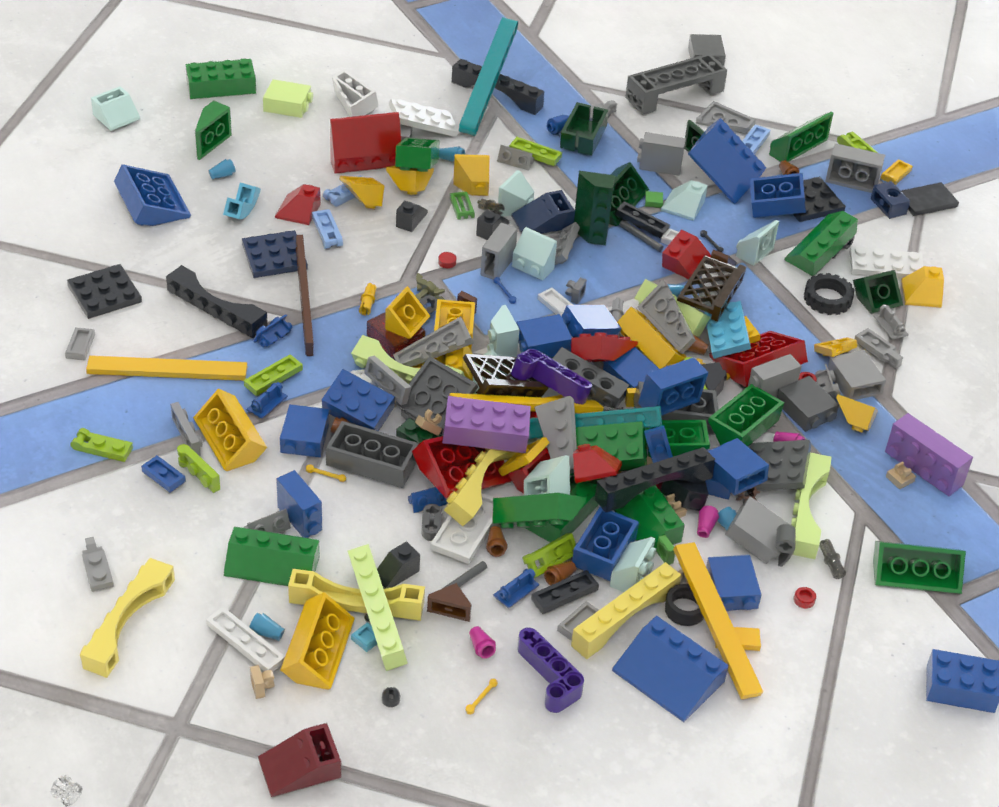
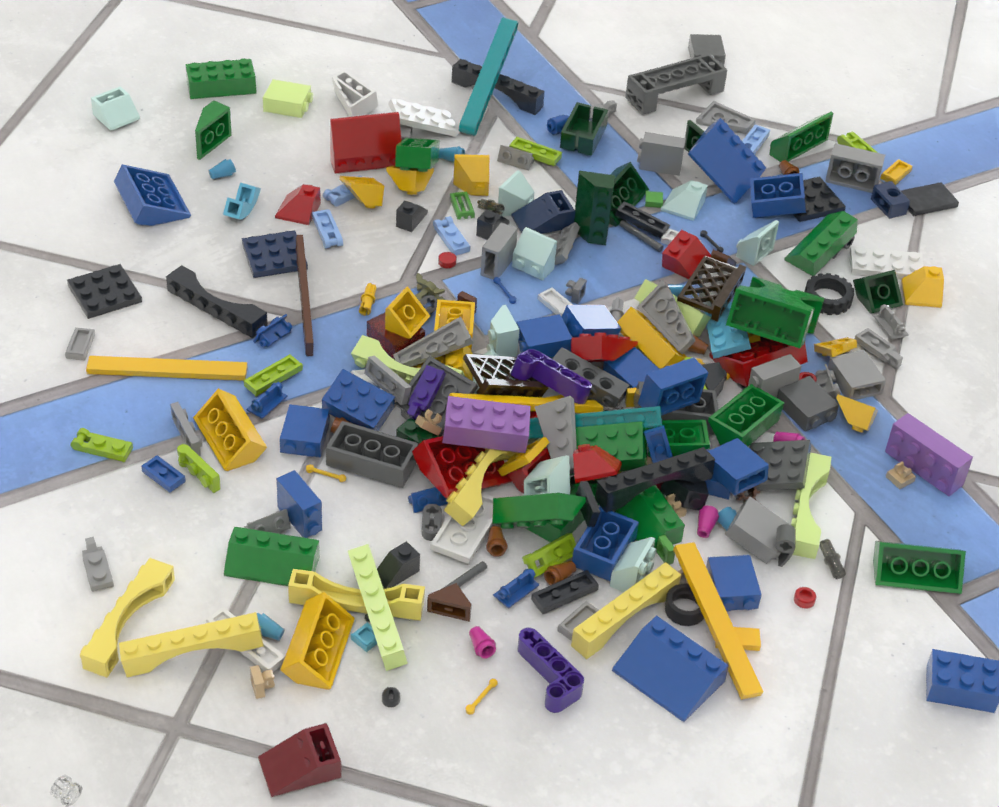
(234, 633): none -> light yellow arch
(425, 391): none -> dark purple hinge
(451, 236): none -> light blue plate
(590, 509): none -> black tile
(775, 312): none -> green brick

